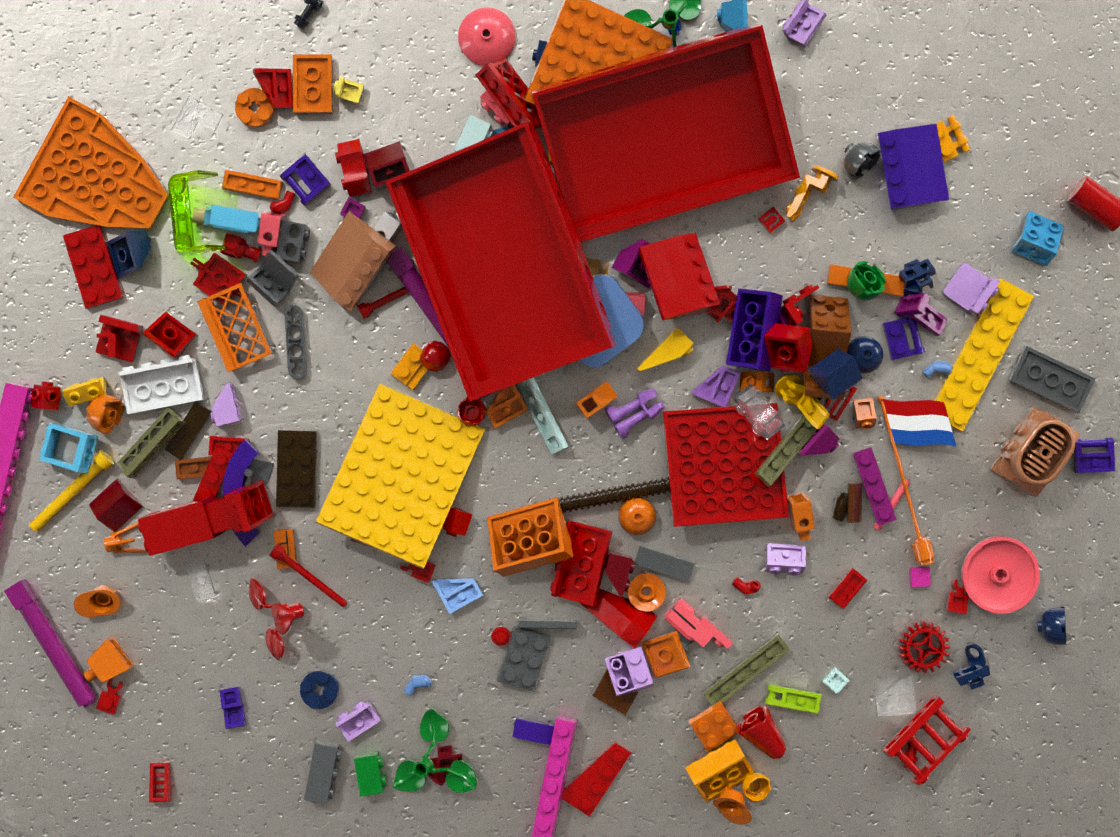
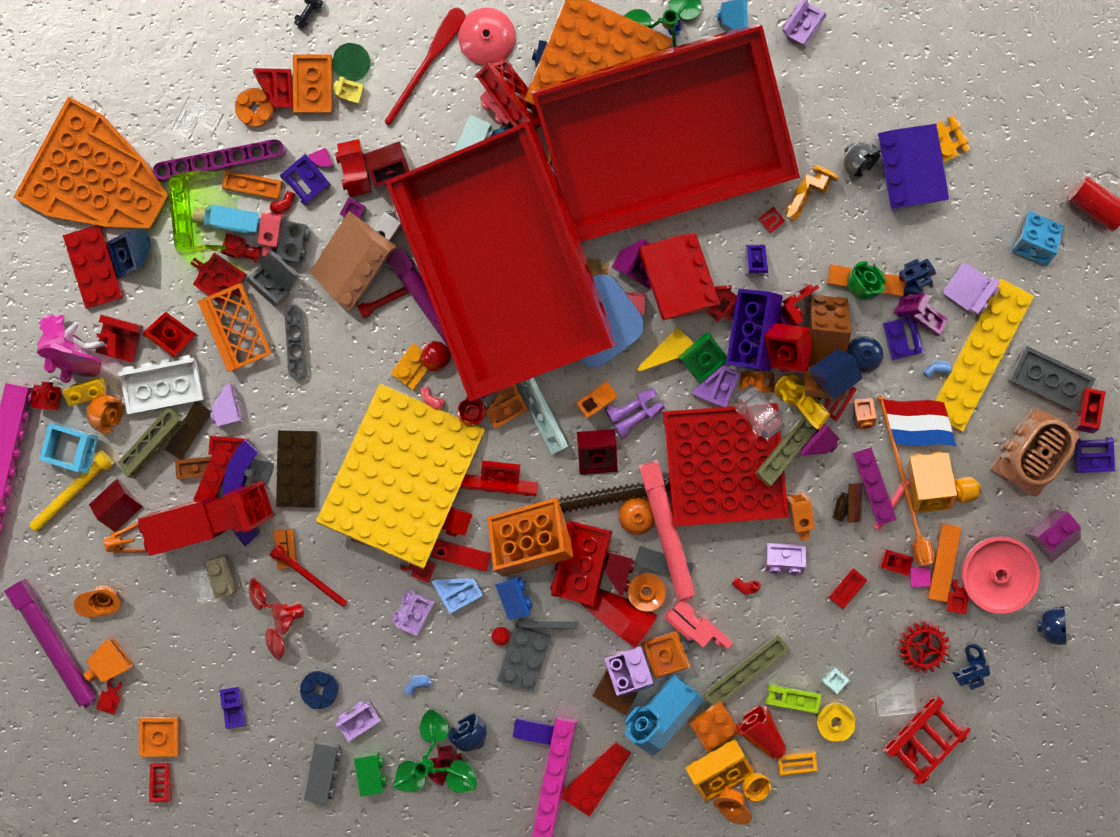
(65, 350): none -> dark pink animal
(158, 736): none -> orange plate
(220, 577): none -> dark tan brick
(229, 161): none -> magenta beam
(321, 158): none -> dark pink tile
(351, 62): none -> clear green tile
(412, 612): none -> lavender bracket
(431, 401): none -> coral arm
(443, 36): none -> red piece
(461, 555): none -> red piece
(469, 734): none -> dark blue cylinder
(500, 478): none -> red bracket
(513, 597): none -> blue slope
(597, 451): none -> dark red slope
(663, 716): none -> dark azure brick
(667, 533): none -> coral brick
(703, 357): none -> green tile
(756, 260): none -> dark purple slope
(795, 763): none -> light orange tile
(846, 721): none -> yellow plate
(896, 562): none -> red slope
(931, 482): none -> light orange slope
(944, 562): none -> orange tile
(967, 489): none -> light orange head
(1055, 534): none -> magenta slope
(1090, 410): none -> red hinge

